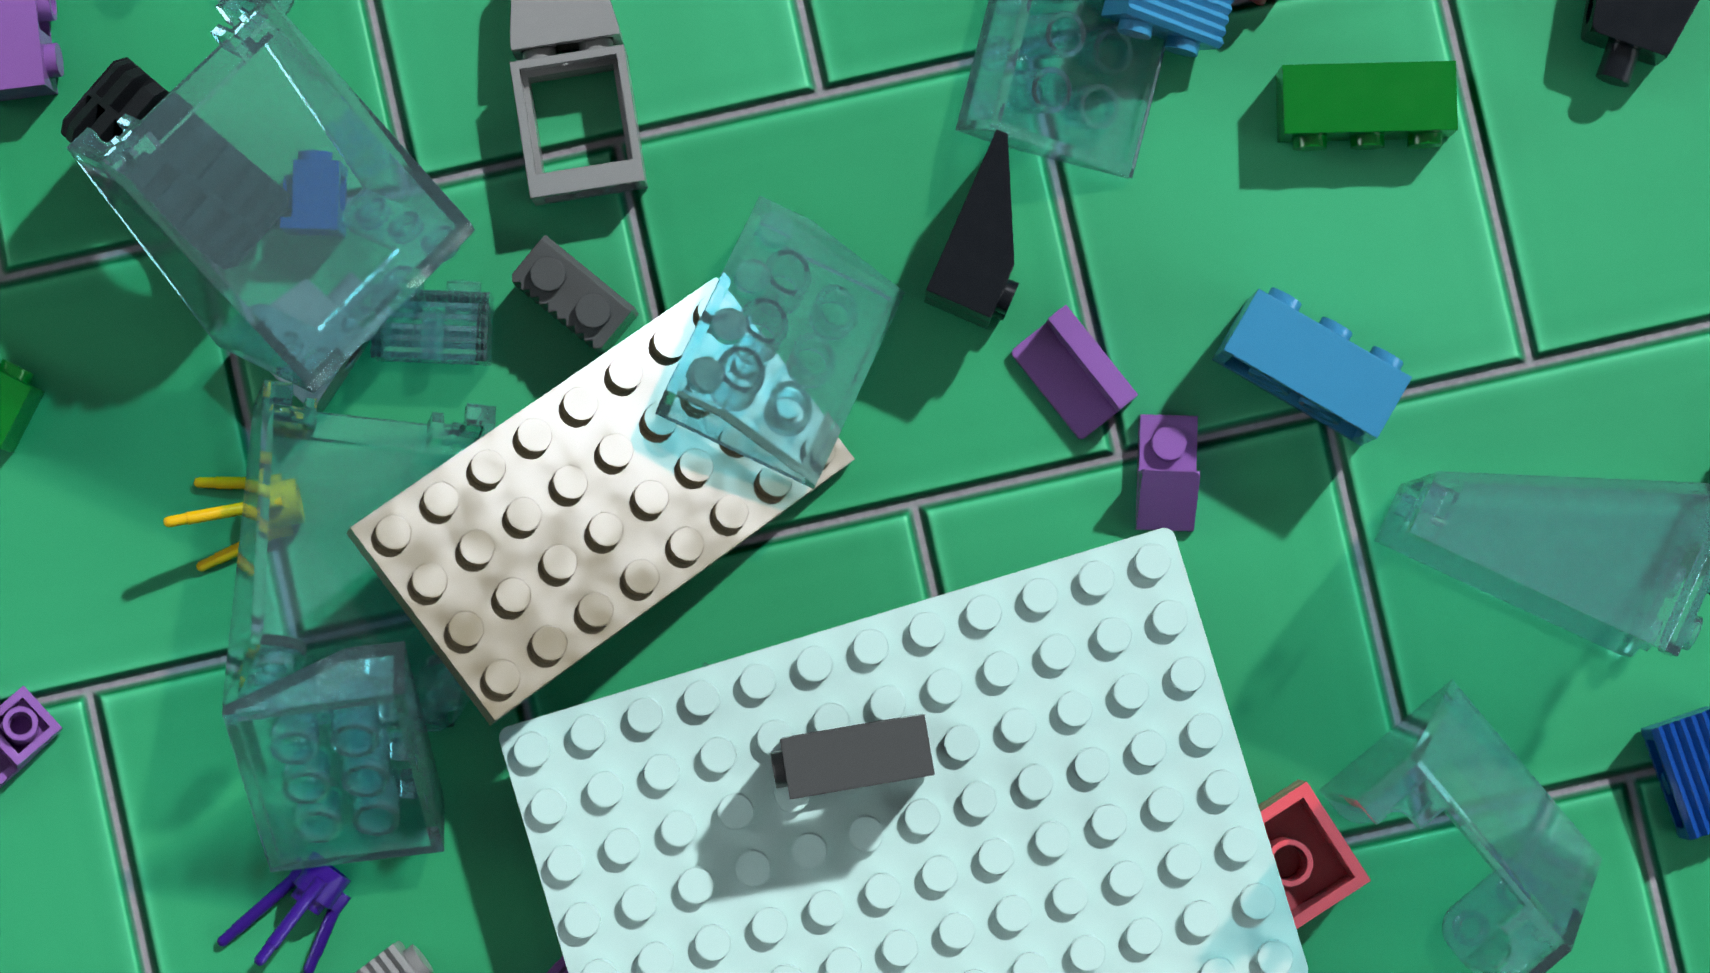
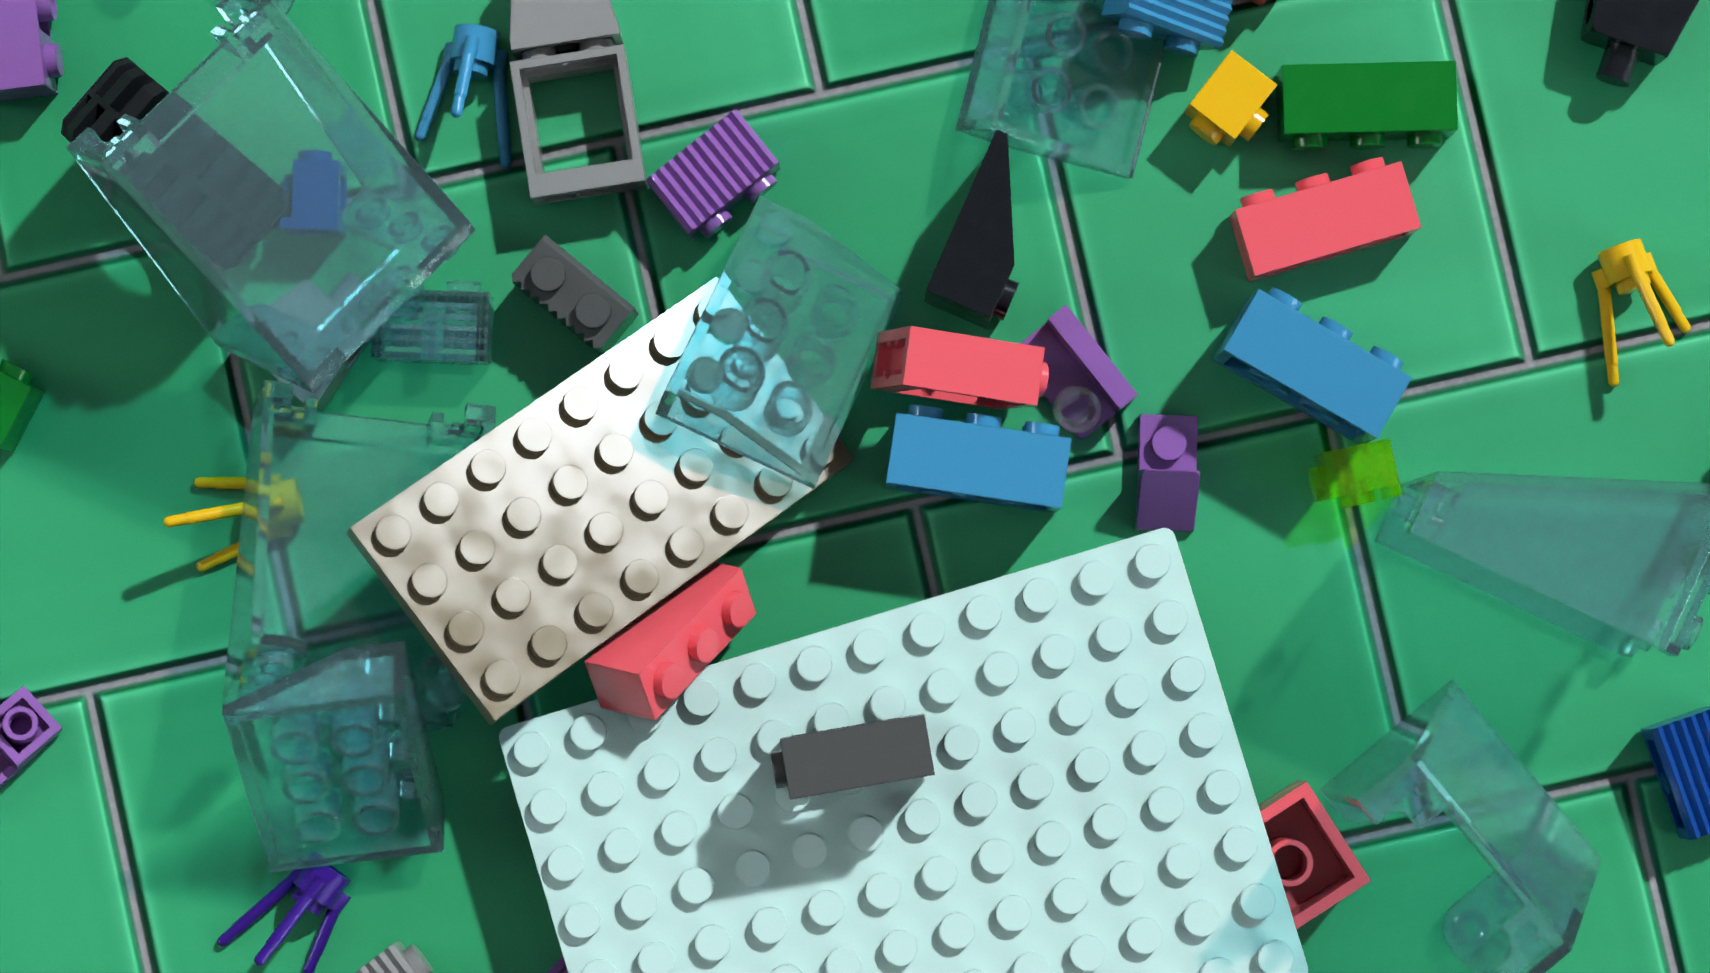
(471, 56): none -> dark azure plant
(671, 643): none -> coral brick
(714, 176): none -> medium lavender brick
(959, 368): none -> coral window
(978, 459): none -> dark azure brick
(1081, 419): none -> clear hinge
(1230, 102): none -> yellow brick
(1324, 218): none -> coral brick
(1355, 474): none -> clear neon green brick
(1630, 270): none -> yellow plant

